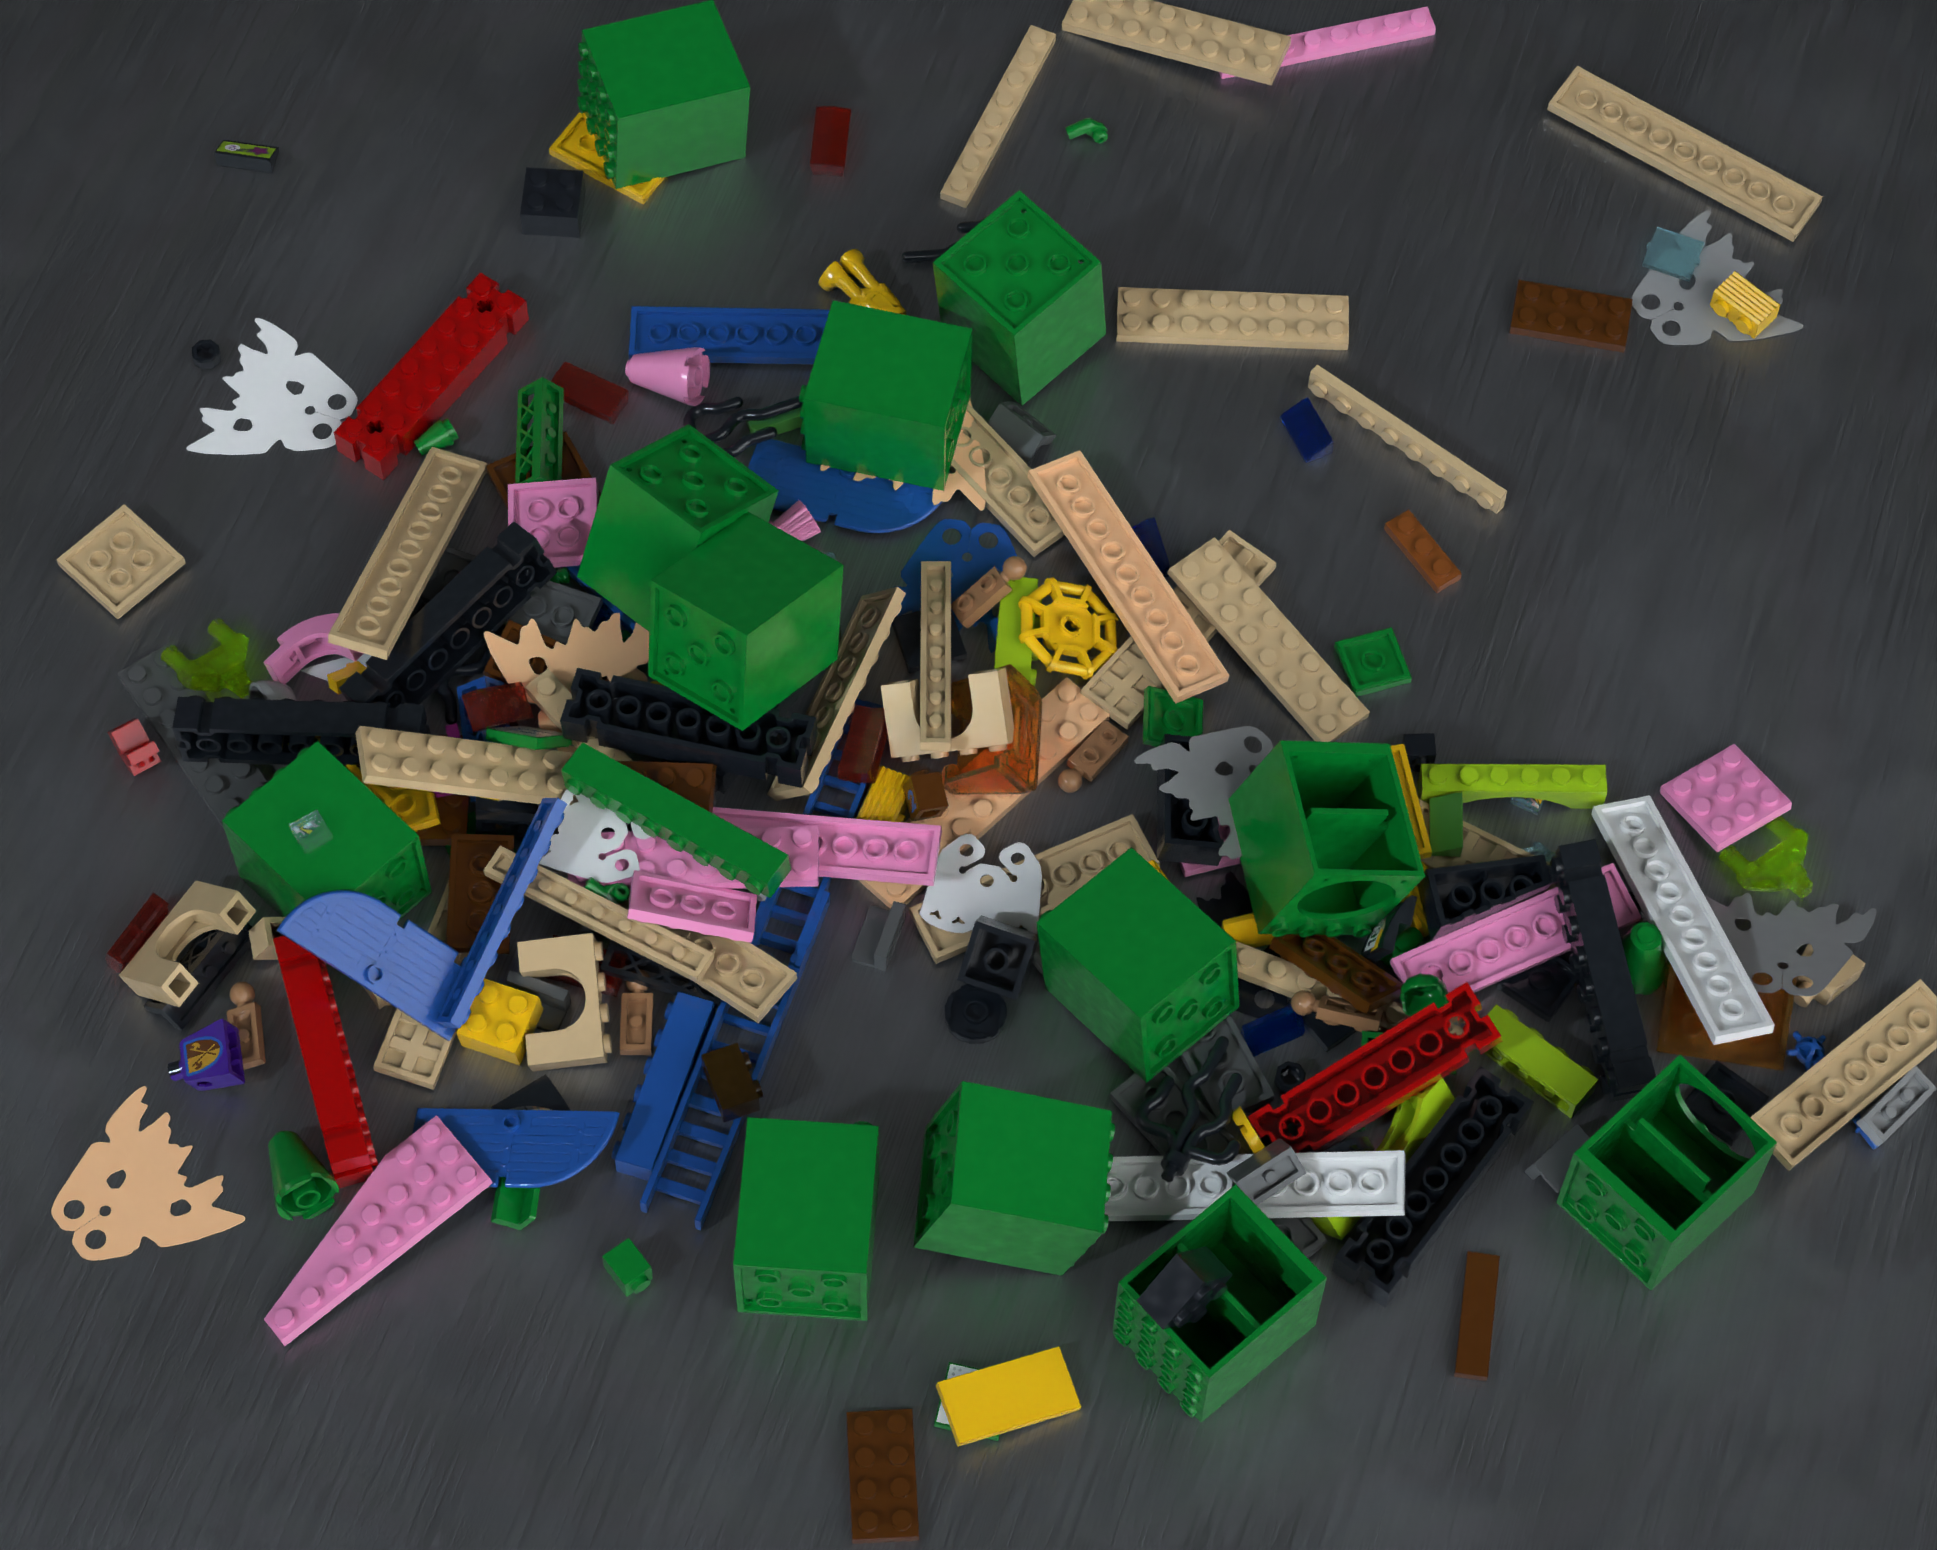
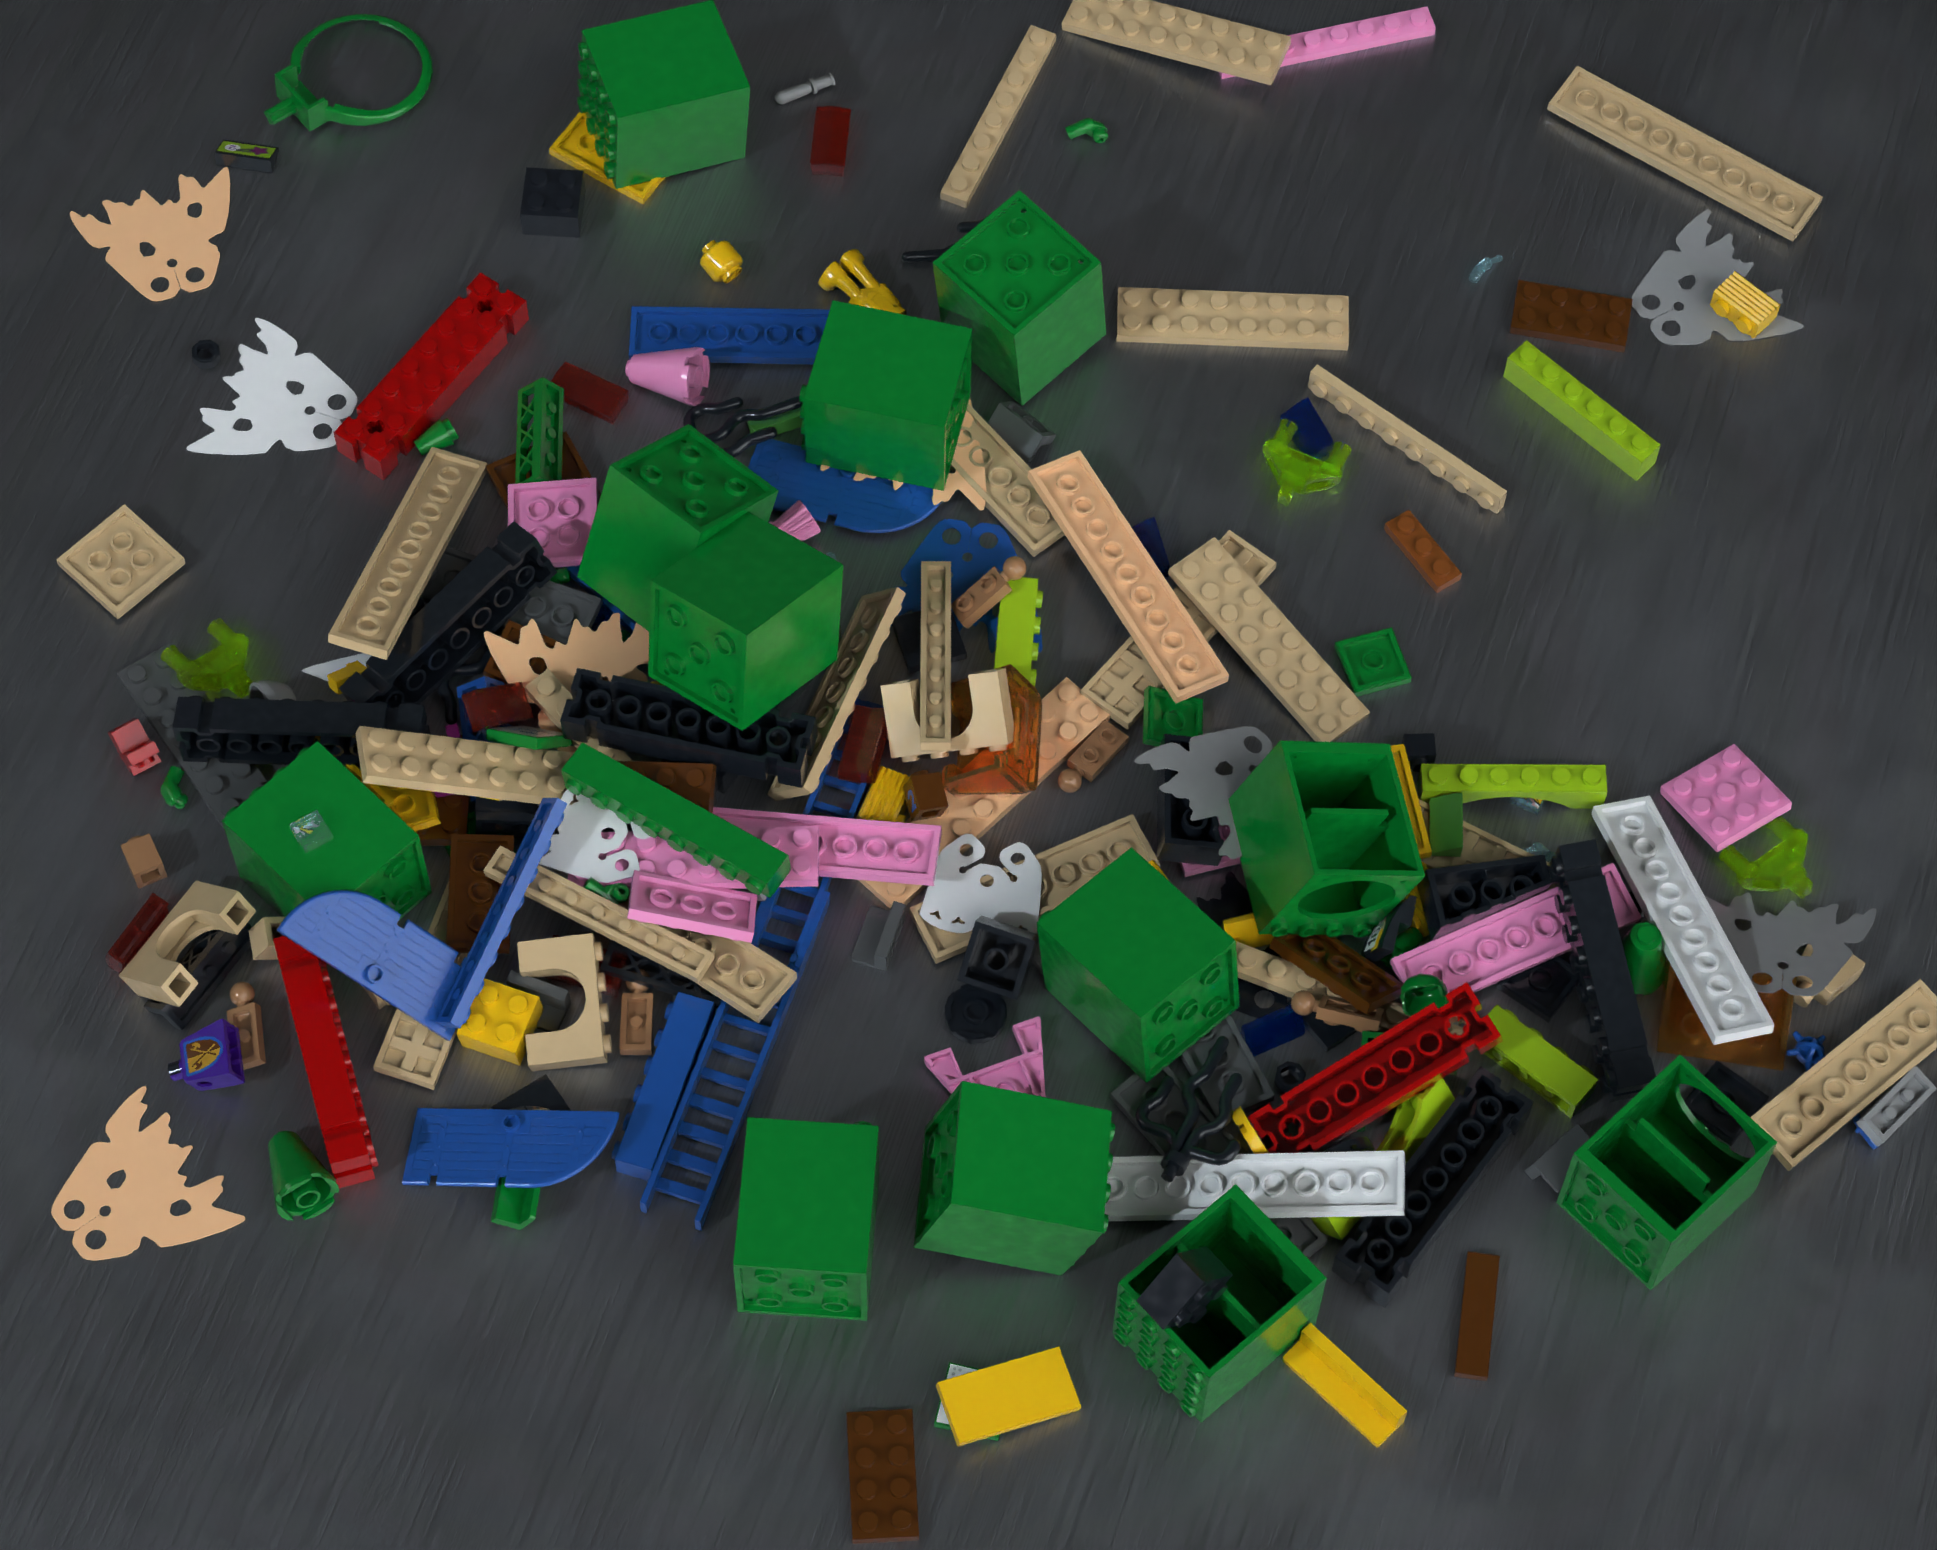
(143, 860): none -> medium nougat brick
(168, 231): none -> light nougat piece
(170, 788): none -> green arm
(304, 644): bright pink arch -> none
(313, 112): none -> green brick
(395, 1208): bright pink wing -> none
(628, 1268): green brick -> none
(721, 261): none -> yellow head
(731, 1082): dark brown brick -> none
(812, 86): none -> light grey piece
(1016, 1074): none -> bright pink wing
(1061, 640): yellow plate -> none
(1267, 1171): dark grey panel -> none
(1299, 471): none -> clear neon green connector
(1345, 1386): none -> yellow panel
(1482, 266): none -> clear light blue piece
(1581, 410): none -> lime brick
(1673, 254): clear light blue piece -> none

